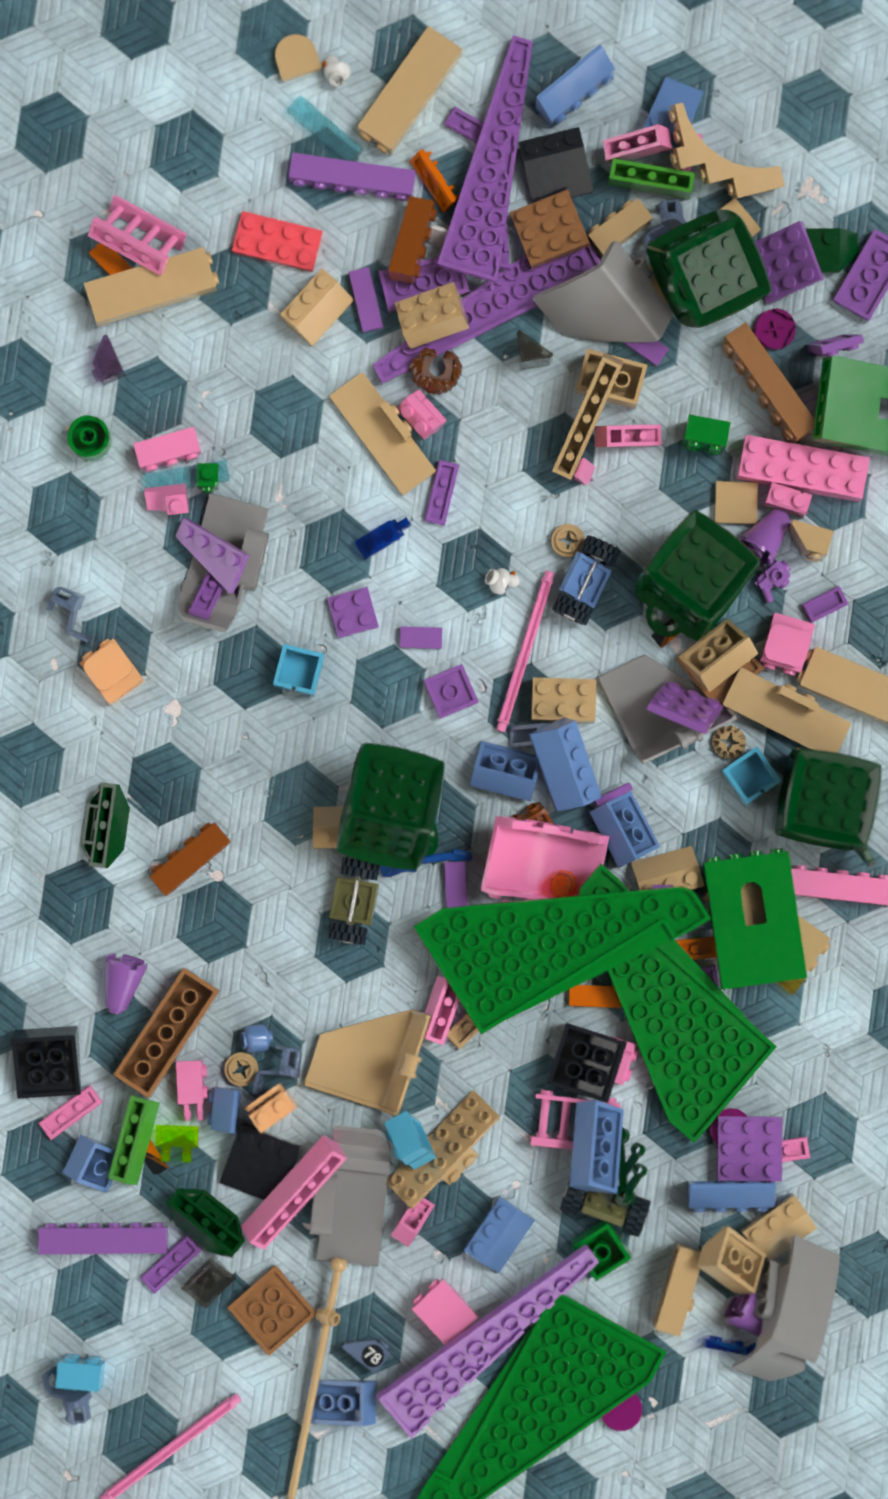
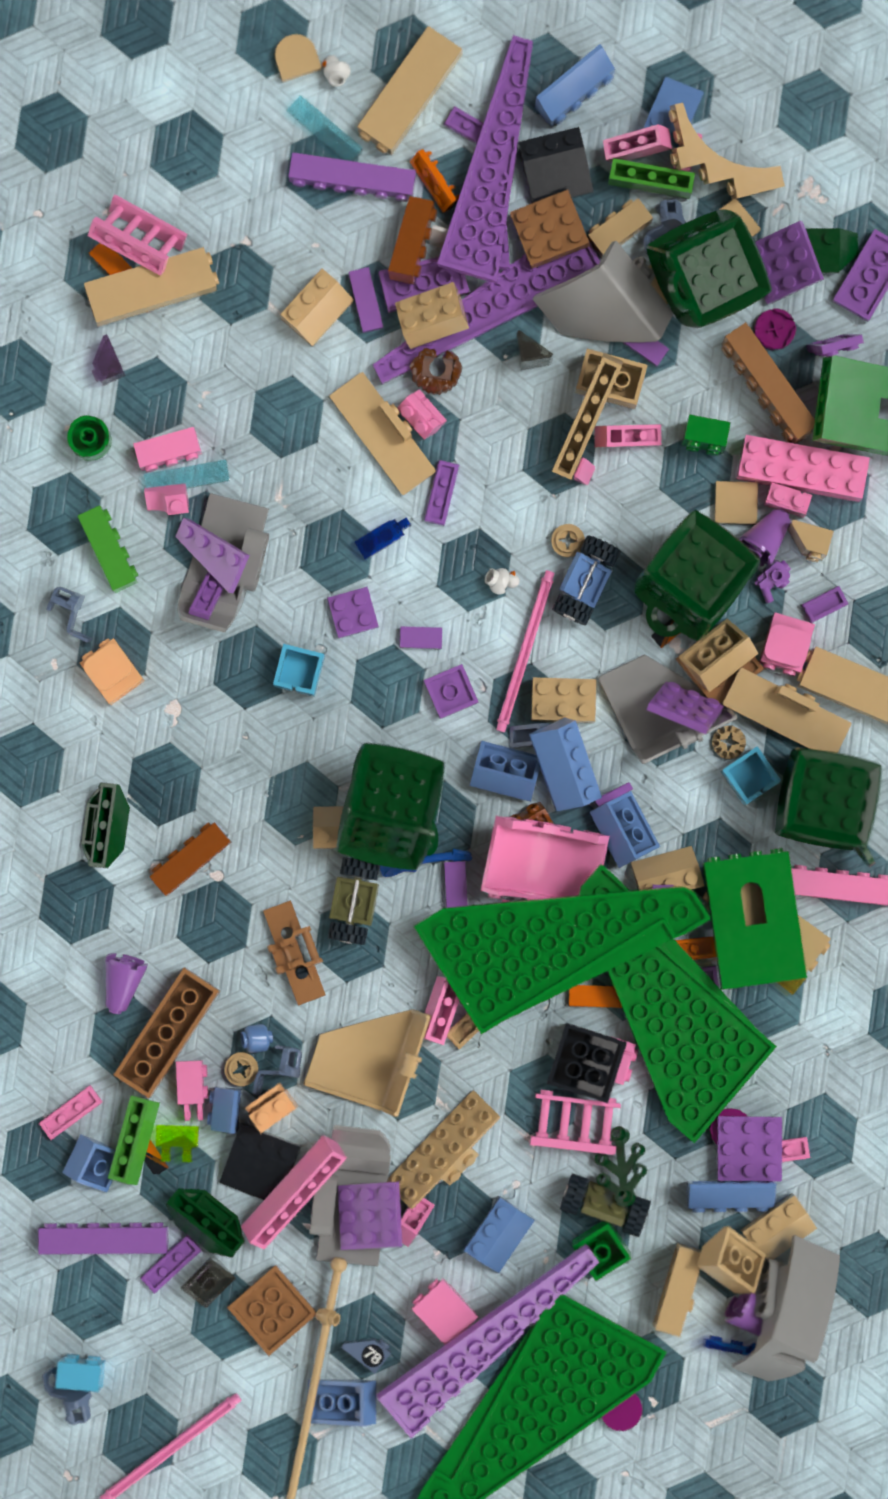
(46, 1062): black slope -> none
(107, 548): none -> bright green brick
(208, 477): green bracket -> none
(277, 241): coral plate -> none
(287, 954): none -> medium nougat piece
(370, 1215): none -> medium lavender plate
(409, 1140): medium azure piece -> none
(567, 883): clear orange cone -> none
(596, 1147): medium blue slope -> none

